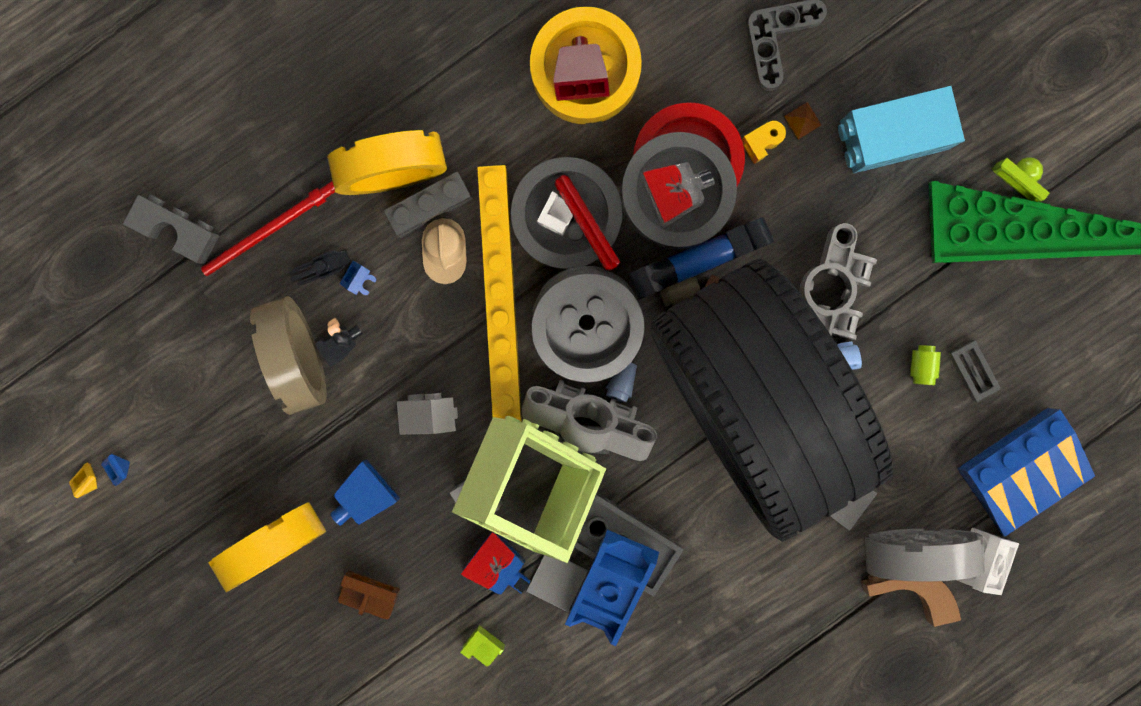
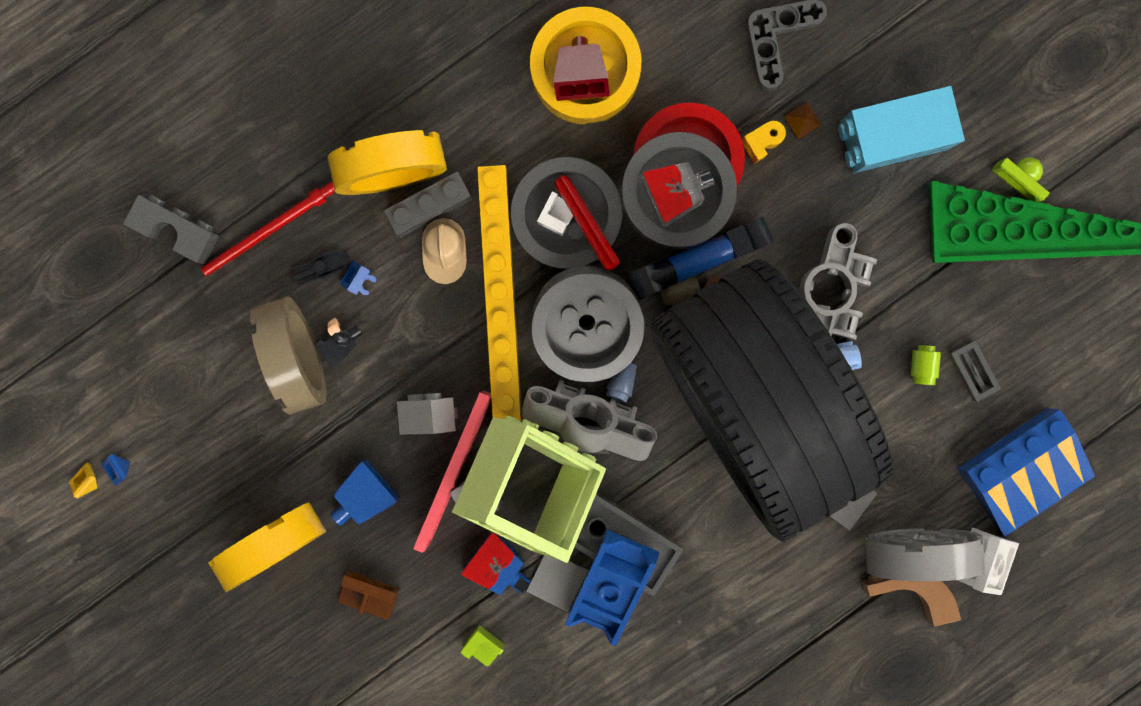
(453, 471): none -> coral tile

